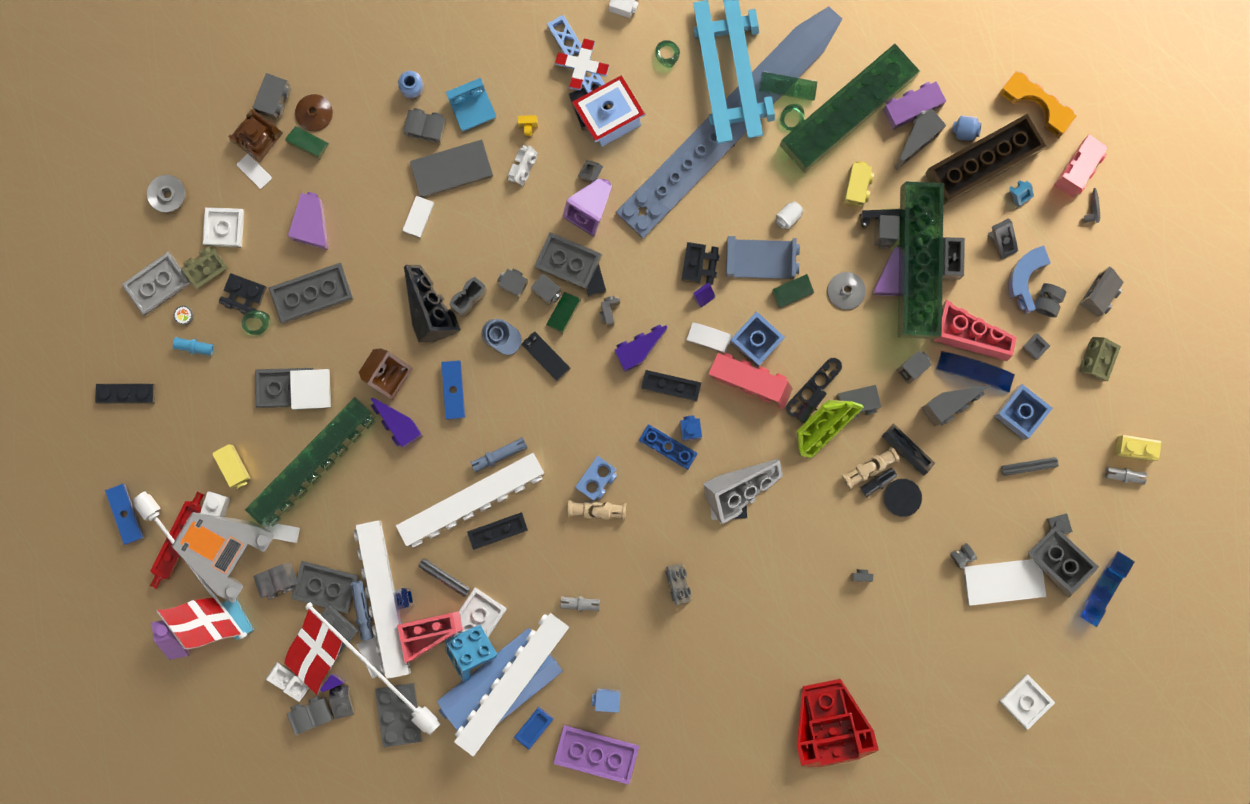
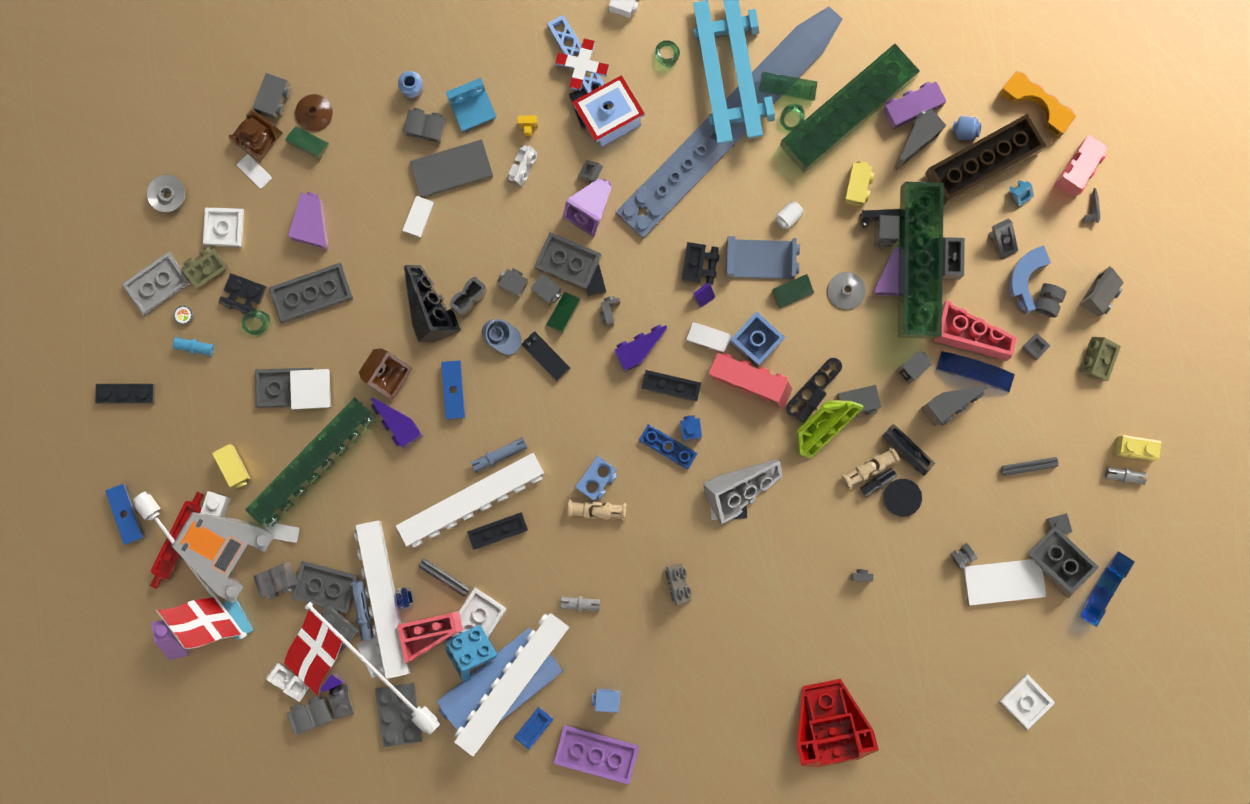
(1023, 412): medium blue brick -> none

